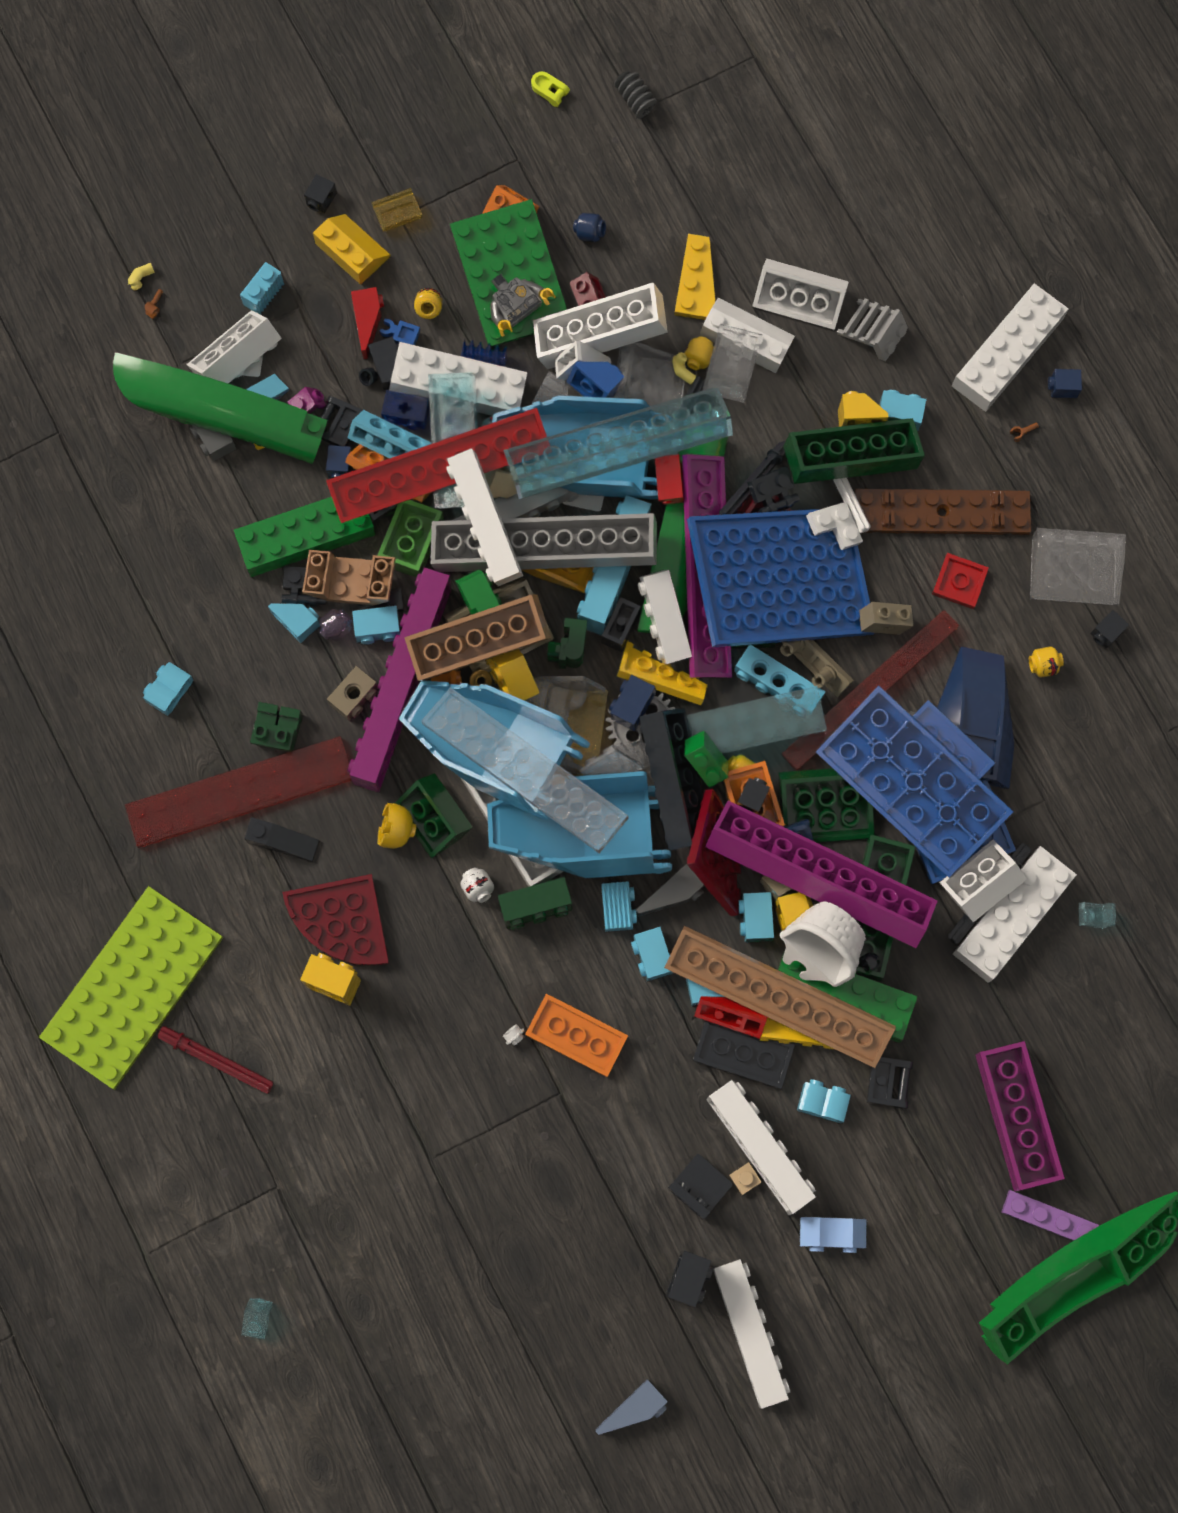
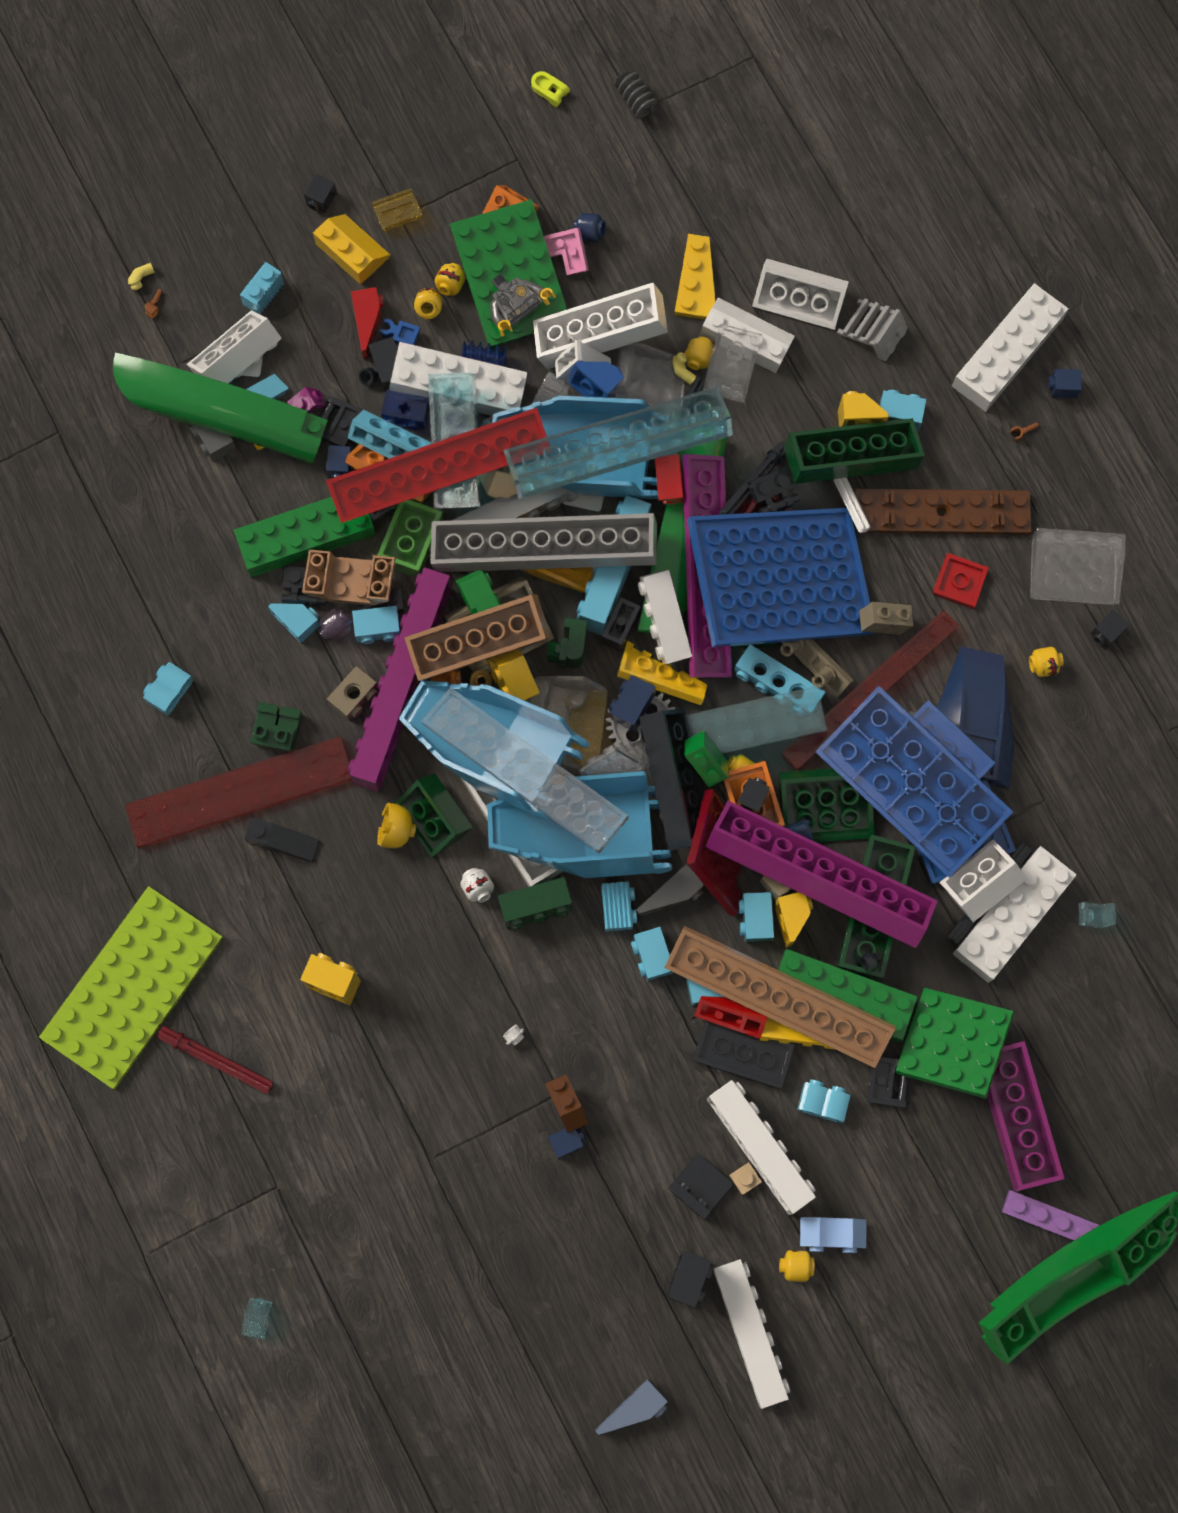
(341, 919): dark red plate -> none
(450, 279): none -> yellow head
(484, 517): white brick -> none
(566, 1103): none -> reddish brown brick
(566, 1143): none -> dark blue brick
(571, 247): none -> bright pink plate
(576, 1035): orange plate -> none
(587, 289): bracket -> none
(797, 1266): none -> yellow head
(825, 943): white piece -> none
(840, 521): white plate -> none
(955, 1042): none -> green plate

